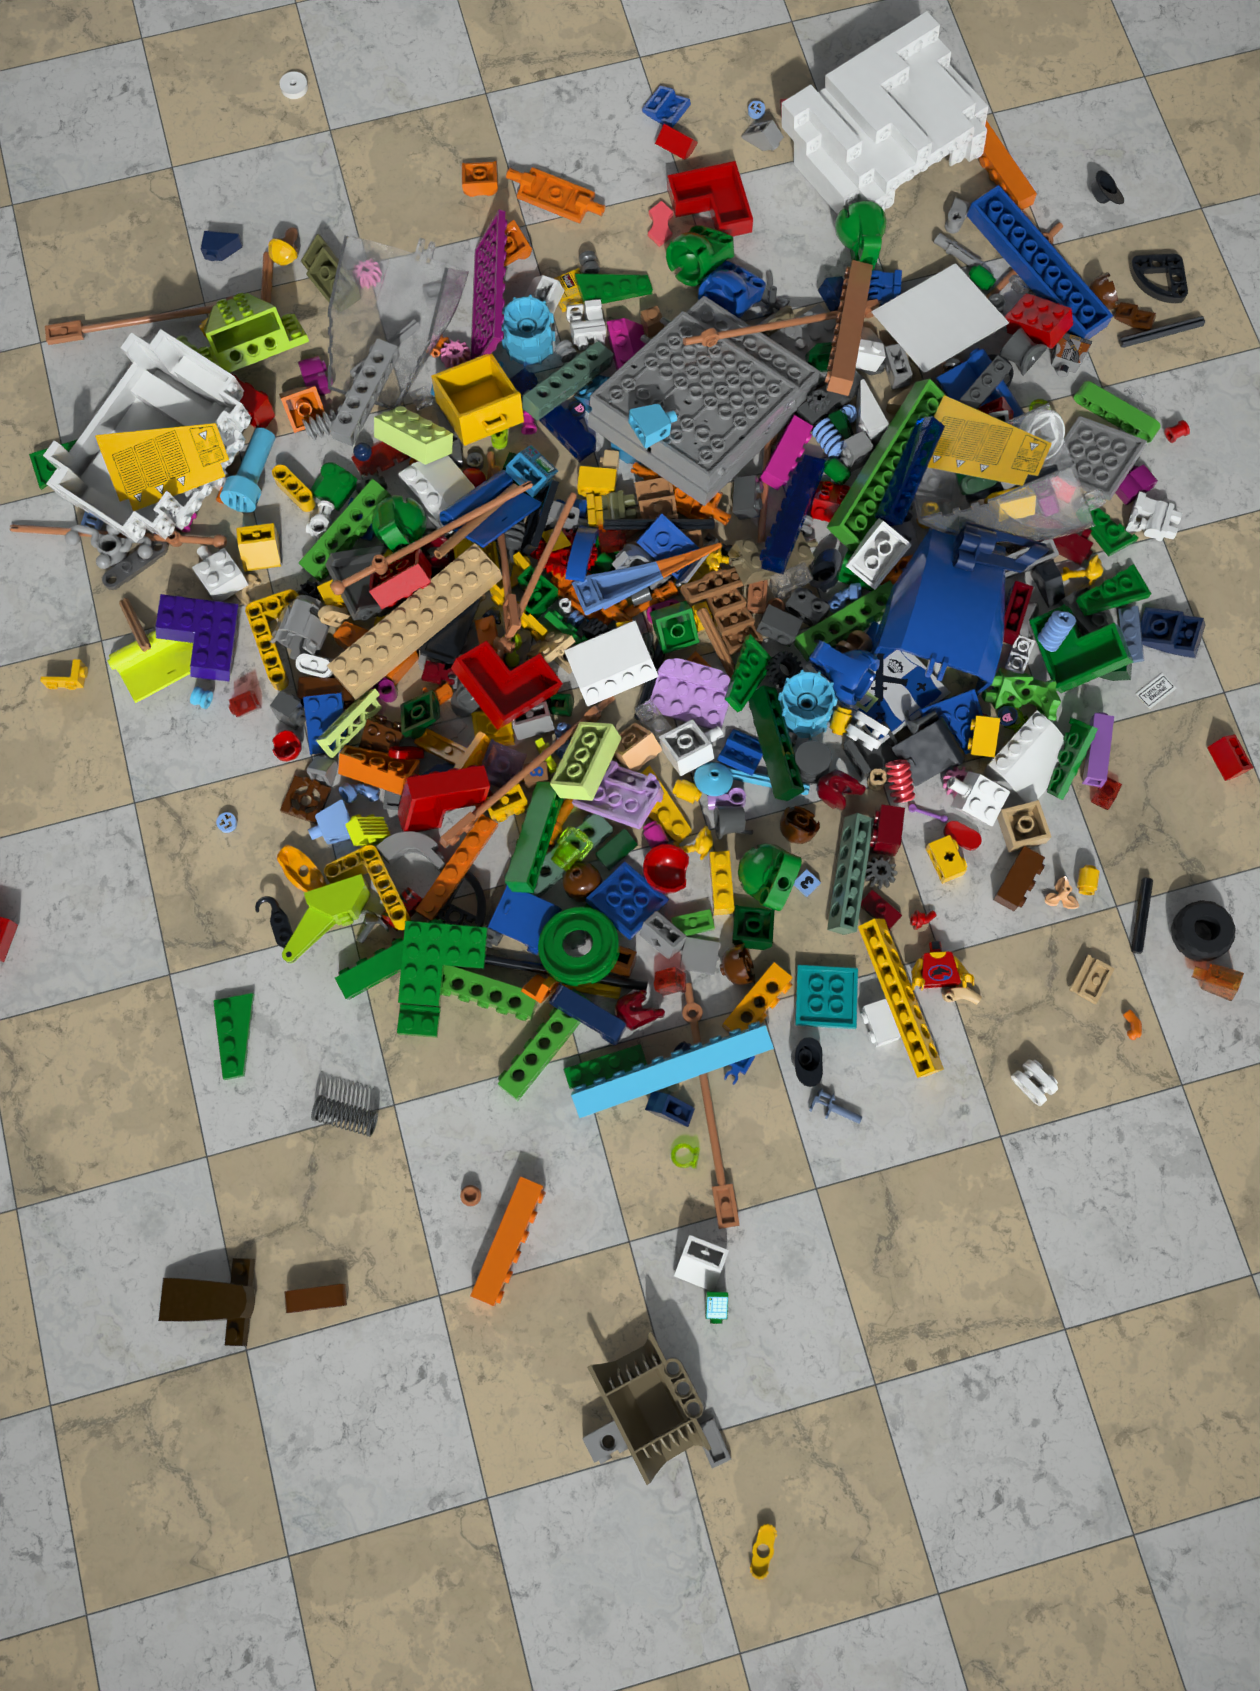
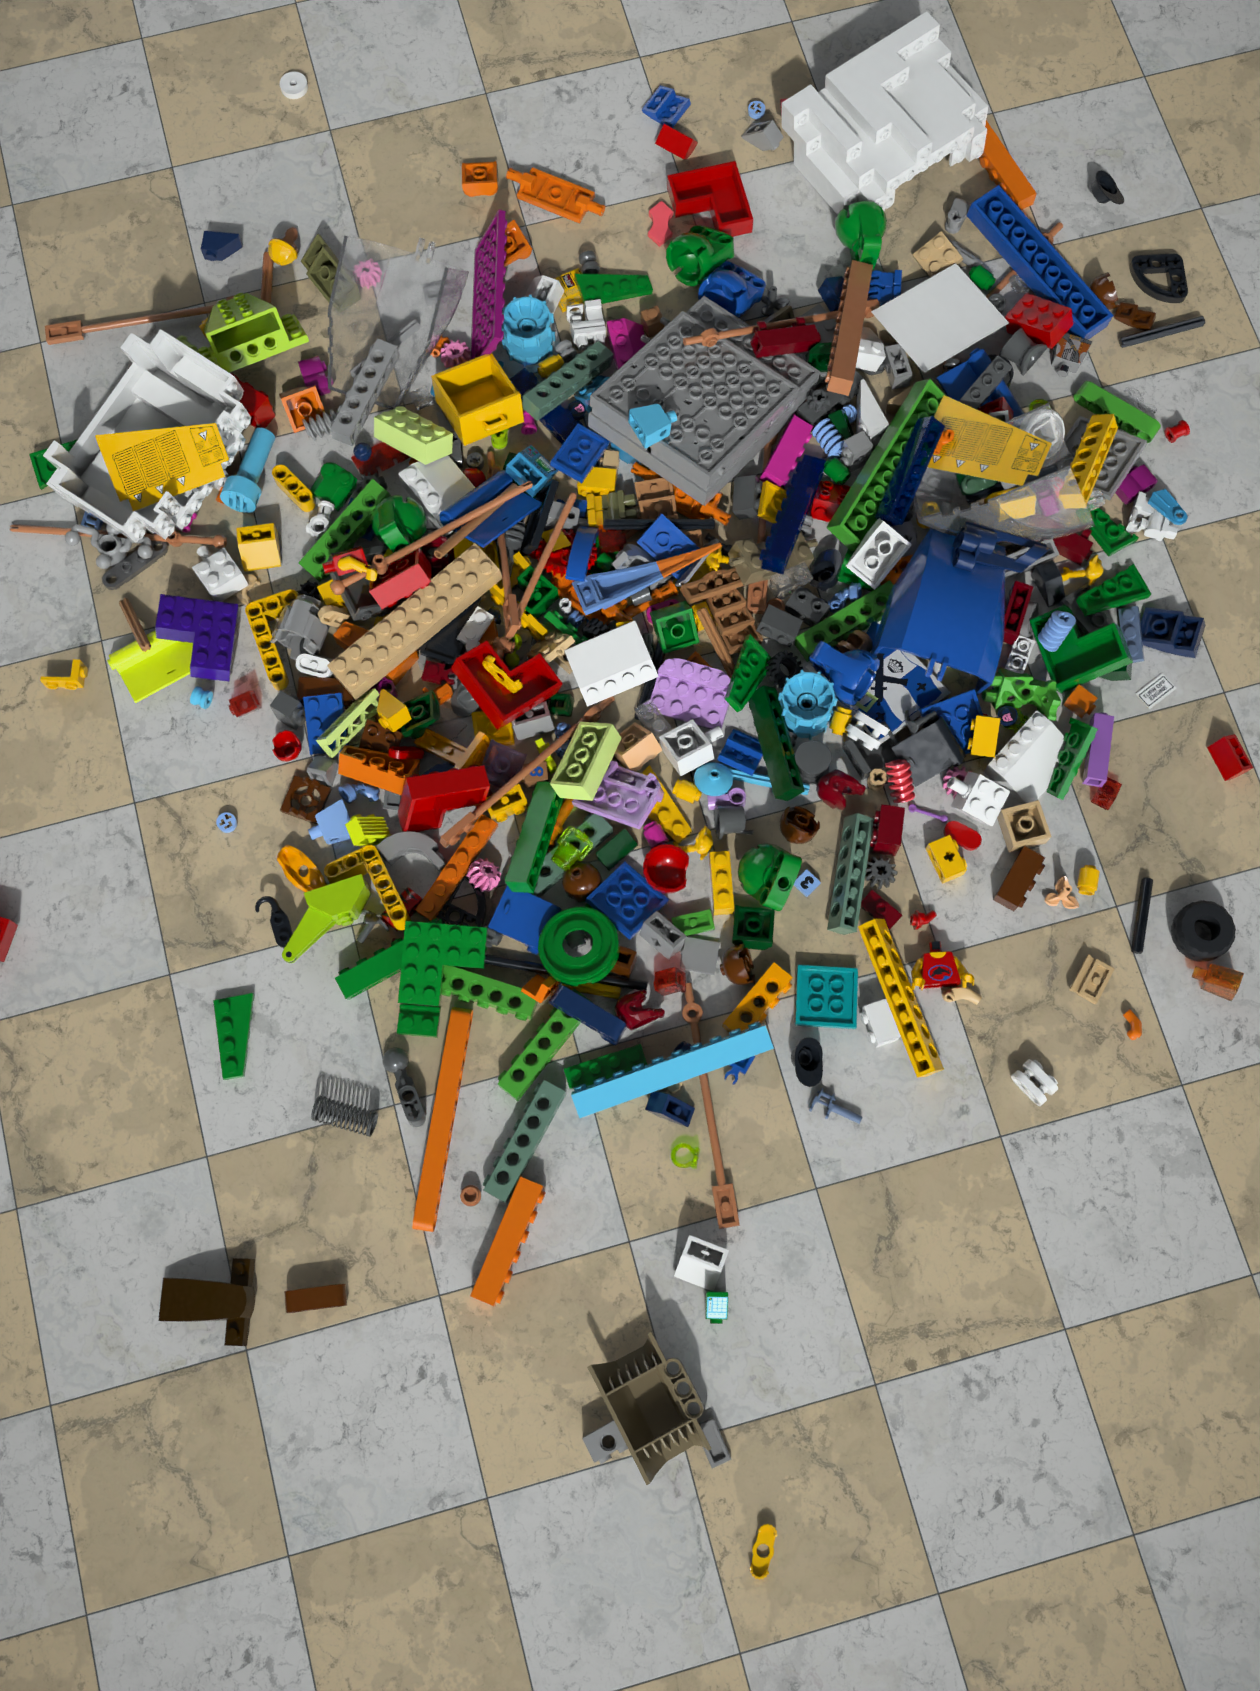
(348, 562): none -> torso
(392, 712): none -> yellow slope
(396, 1061): none -> dark grey beam
(442, 1119): none -> orange beam
(475, 628): none -> white hinge
(484, 874): none -> bright pink gear
(489, 665): none -> yellow piece
(542, 1091): none -> sand green brick
(550, 365): none -> yellow brick
(579, 453): none -> blue plate
(770, 501): none -> yellow plate
(784, 340): none -> dark red brick
(937, 255): none -> tan plate
(946, 437): none -> orange arm
(1081, 701): none -> orange brick
(1093, 452): none -> yellow brick
(1168, 506): none -> dark azure piece

